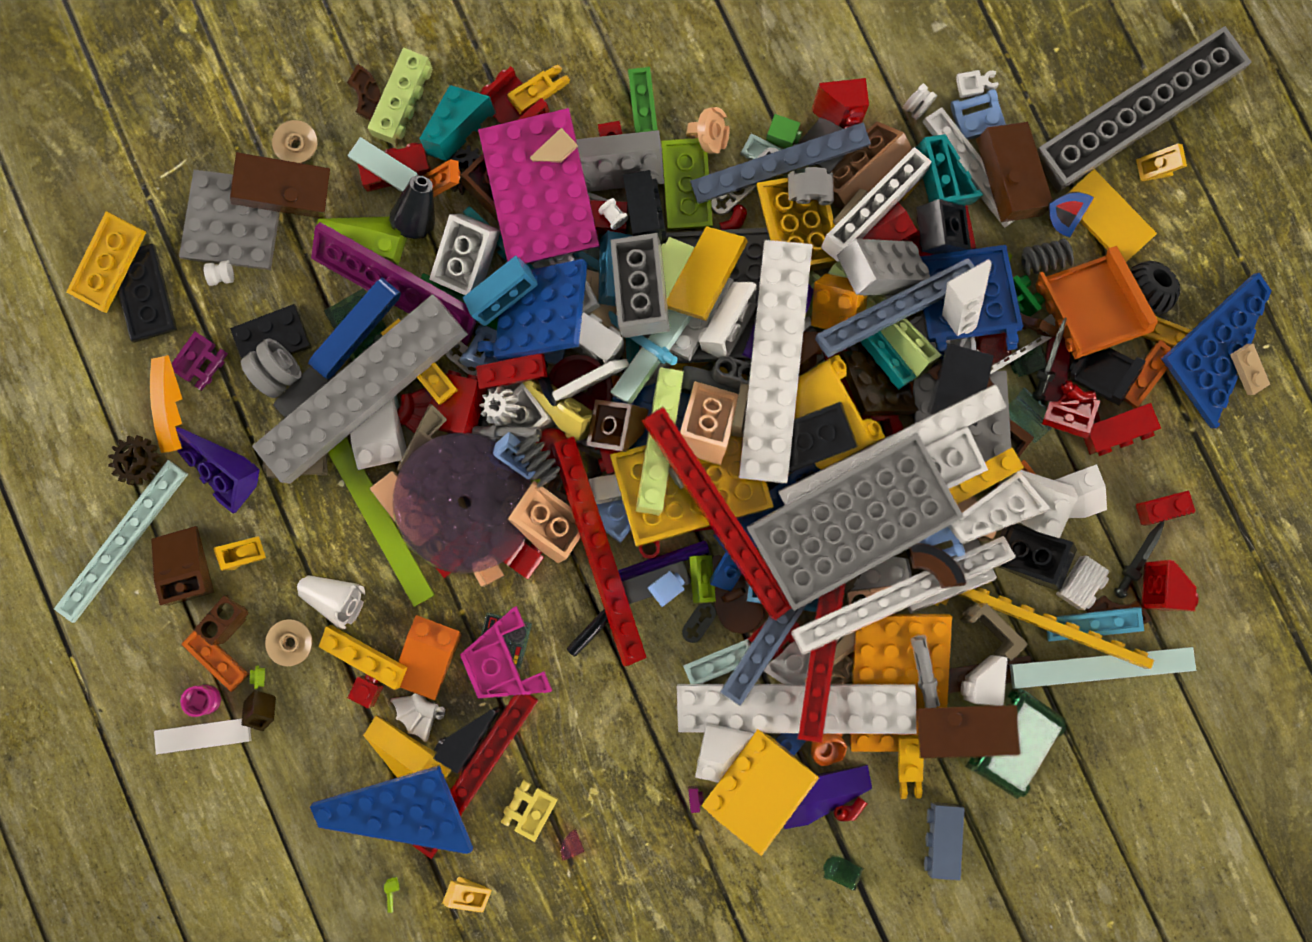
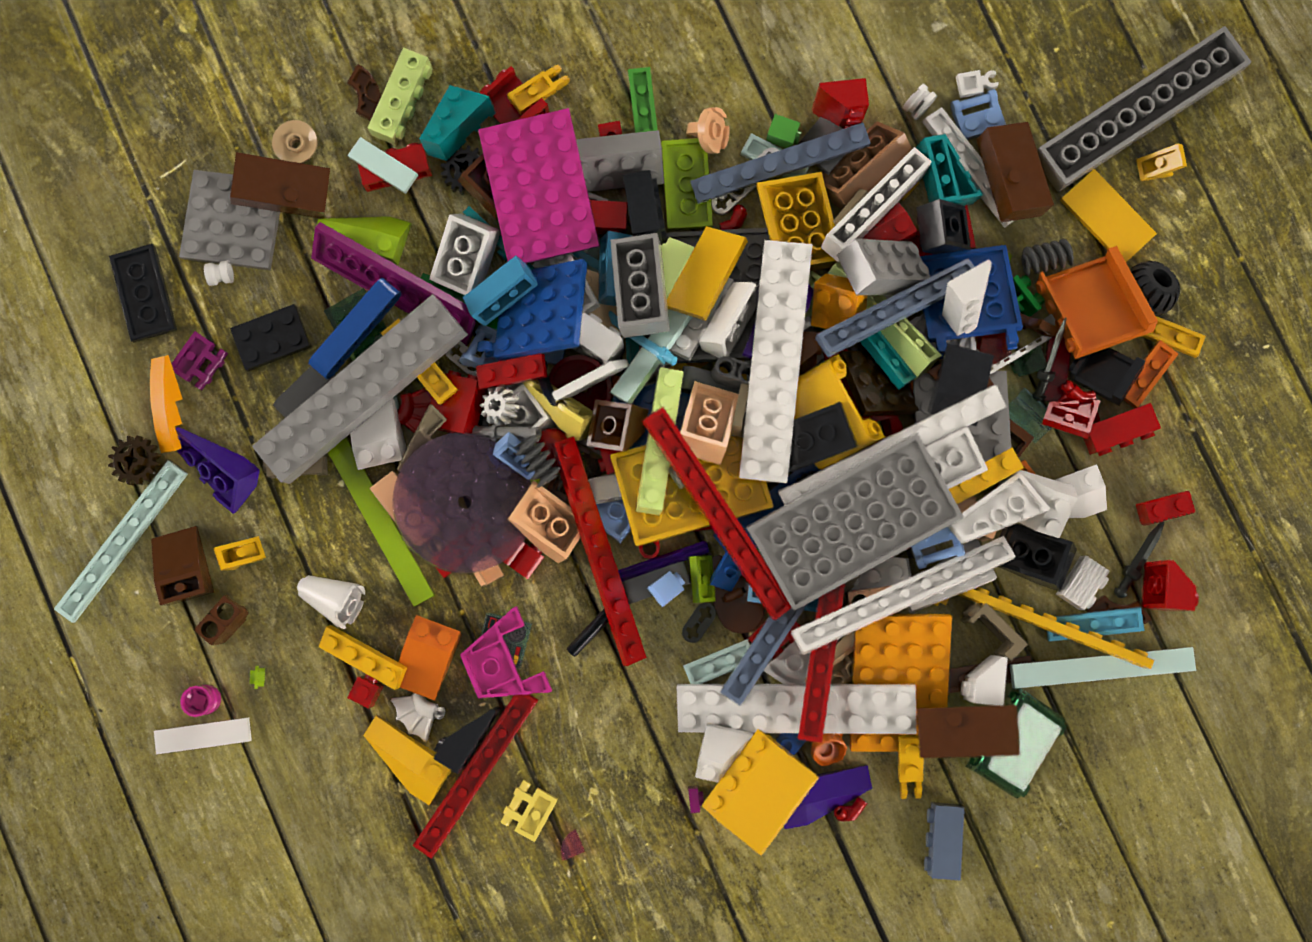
(106, 262): yellow tile -> none
(216, 661): orange tile -> none
(258, 710): dark brown panel -> none
(271, 368): light grey wheel -> none
(277, 642): tan dish -> none
(391, 886): lime hand -> none
(403, 810): blue wing -> none
(414, 209): black cone -> none
(444, 176): orange plate -> none
(466, 895): yellow slope -> none
(556, 148): tan tile -> none
(613, 214): white bush -> none
(811, 185): light grey cylinder -> none
(842, 872): clear green bracket -> none
(926, 677): light grey pin -> none
(937, 563): reddish brown tile -> none
(1067, 211): shield -> none
(1203, 356): blue wing -> none
(1250, 369): tan plate -> none

